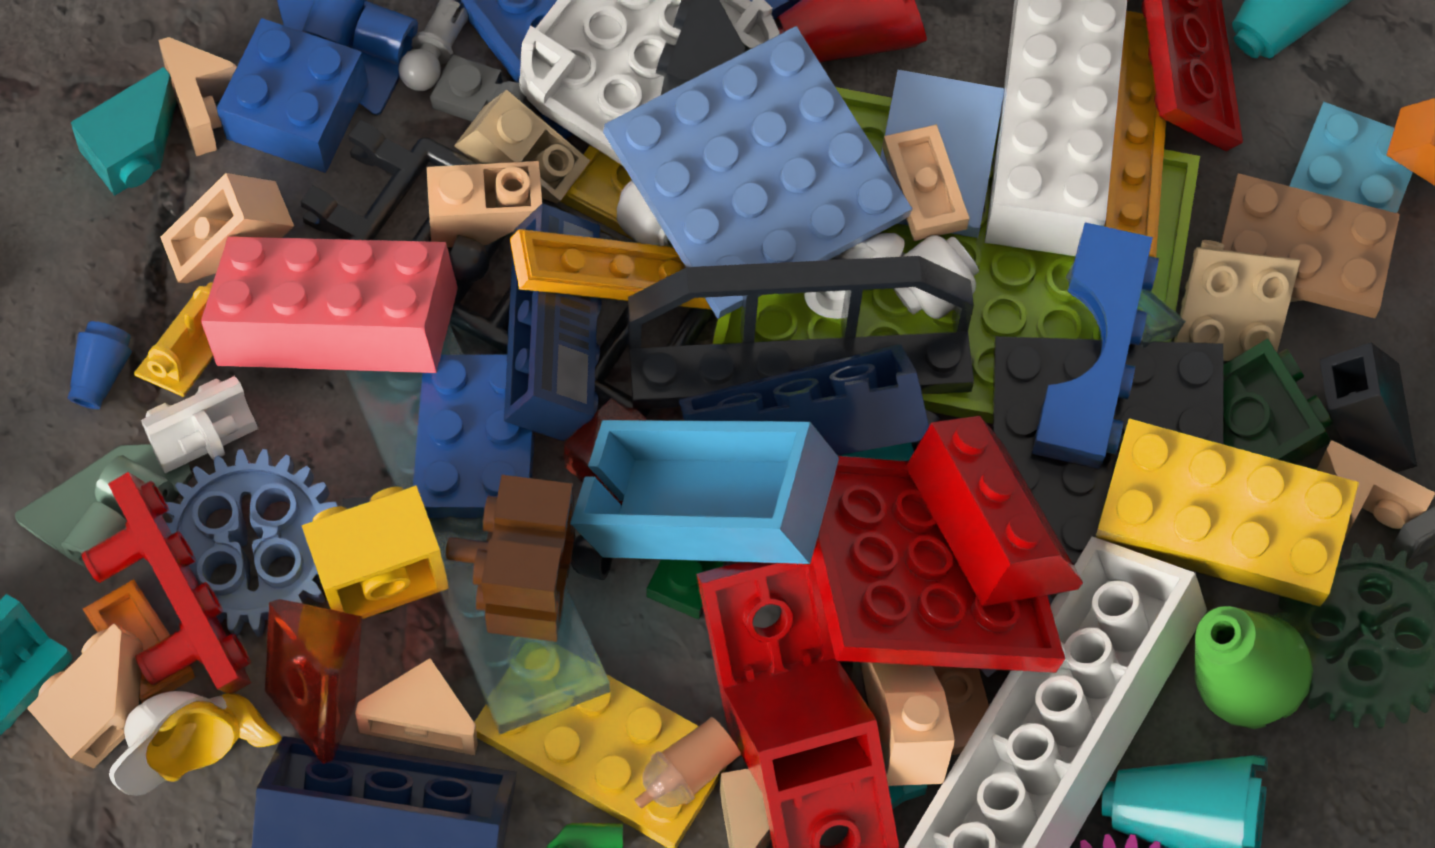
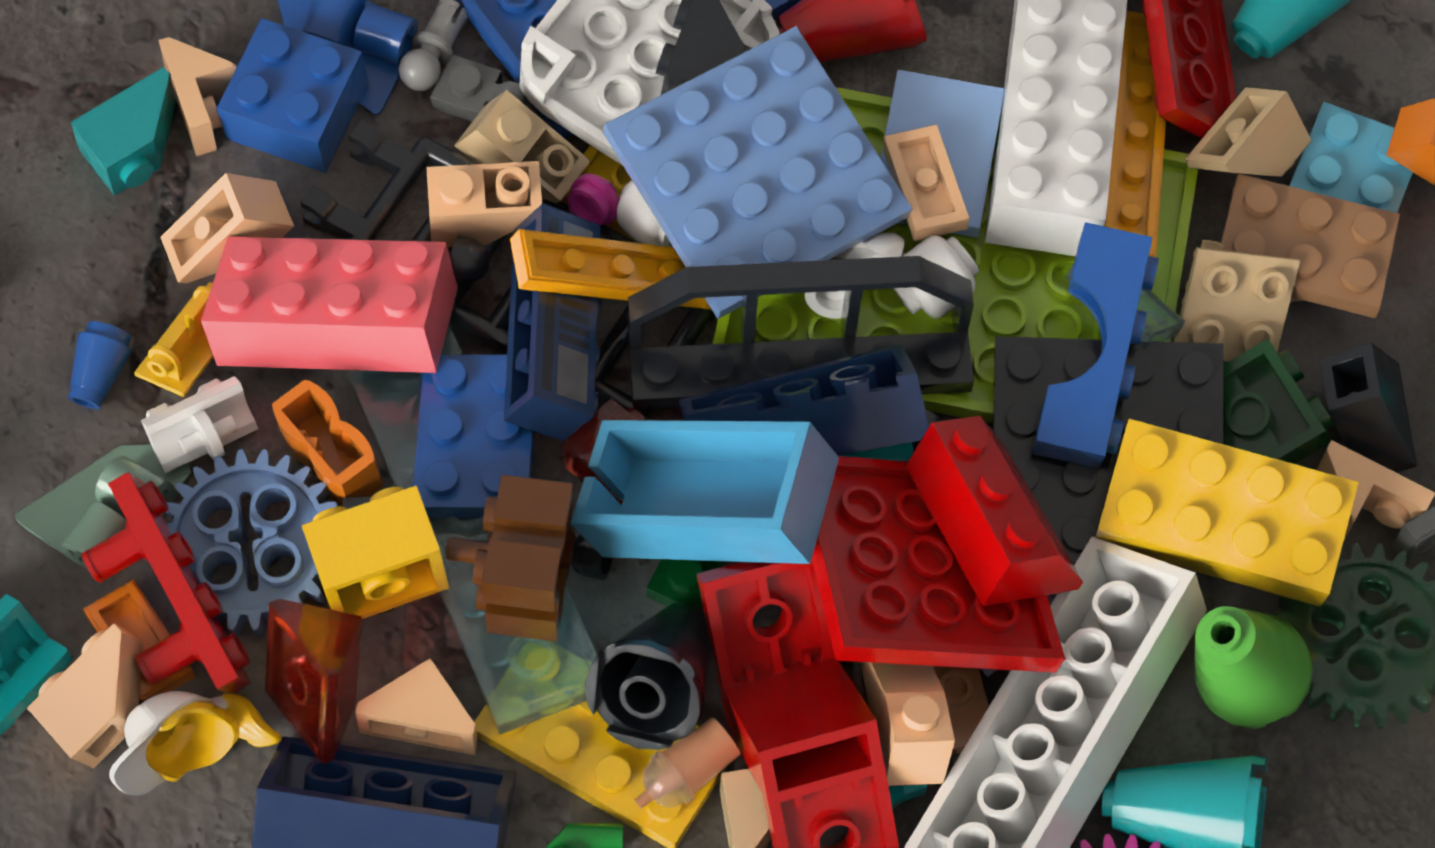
(326, 443): none -> orange brick
(593, 199): none -> dark pink plate
(653, 679): none -> black cone
(1253, 136): none -> tan slope

